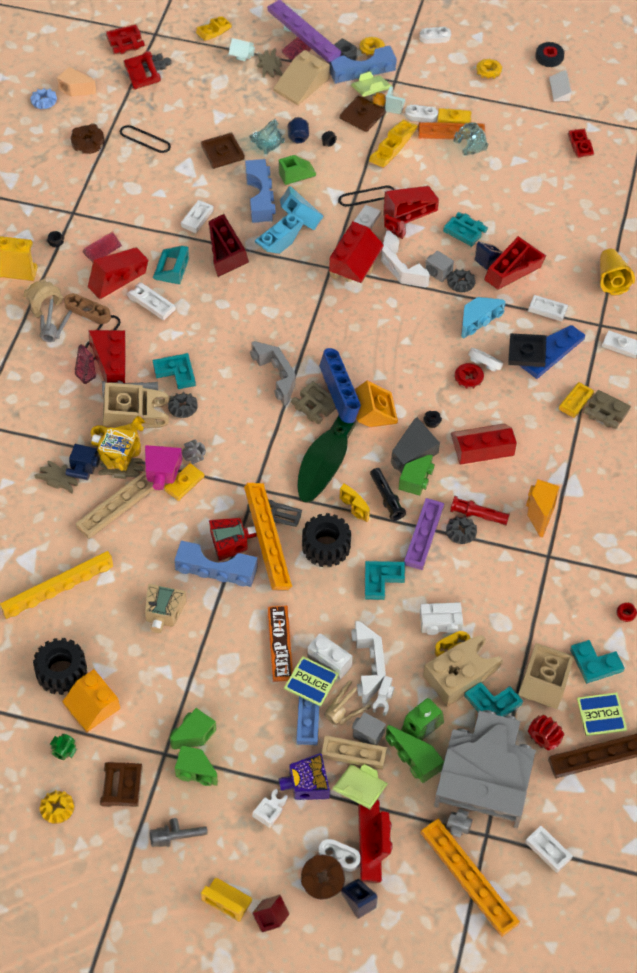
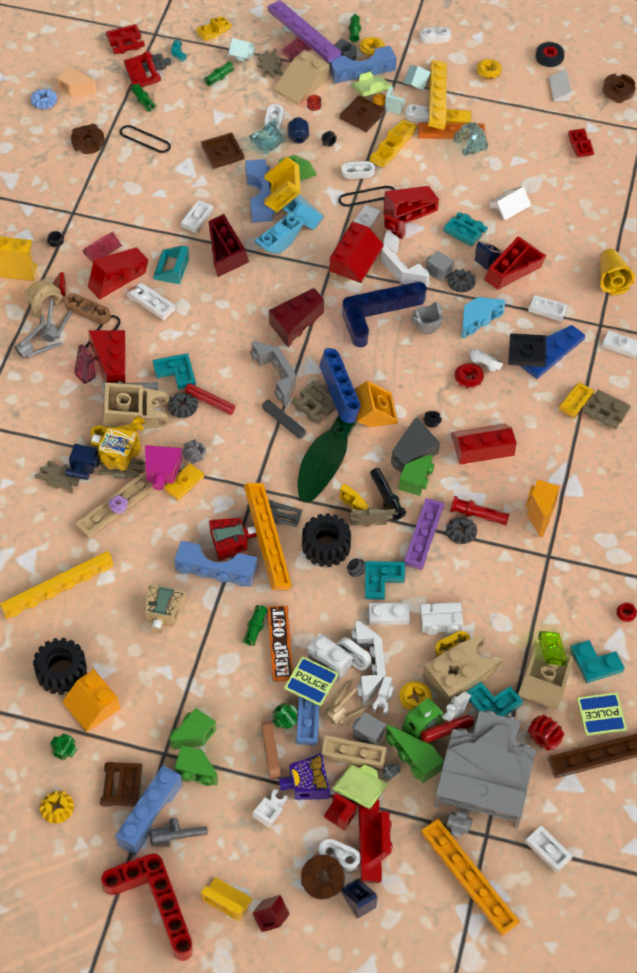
(25, 347): none -> light grey plant
(60, 283): none -> red slope
(118, 508): none -> lavender plate
(138, 824): none -> medium blue arch
(142, 97): none -> green axle
(161, 897): none -> red beam
(176, 50): none -> teal arm
(210, 399): none -> red axle
(218, 74): none -> green pin
(255, 625): none -> green pin
(270, 750): none -> nougat beam
(274, 111): none -> white plate
(284, 184): none -> yellow panel
(284, 419): none -> dark grey axle
(284, 716): none -> green gear
(296, 315): none -> dark red wedge
(314, 106): none -> clear red bush
(341, 812): none -> red panel
(354, 28): none -> green axle
(356, 567): none -> dark grey plate
(358, 170): none -> white plate
(361, 658): none -> white plate
(371, 516): none -> dark tan piece
(378, 302): none -> clear blue beam
(389, 614): none -> white plate
(390, 771): none -> dark grey plate
(416, 77): none -> light aqua panel
(419, 689): none -> yellow gear
(427, 318): none -> light grey cap
(437, 94): none -> yellow plate
(446, 728): none -> red axle
(456, 706): none -> white plate
(511, 202): none -> white panel
(552, 648): none -> clear neon green plate
(619, 94): none -> reddish brown plate

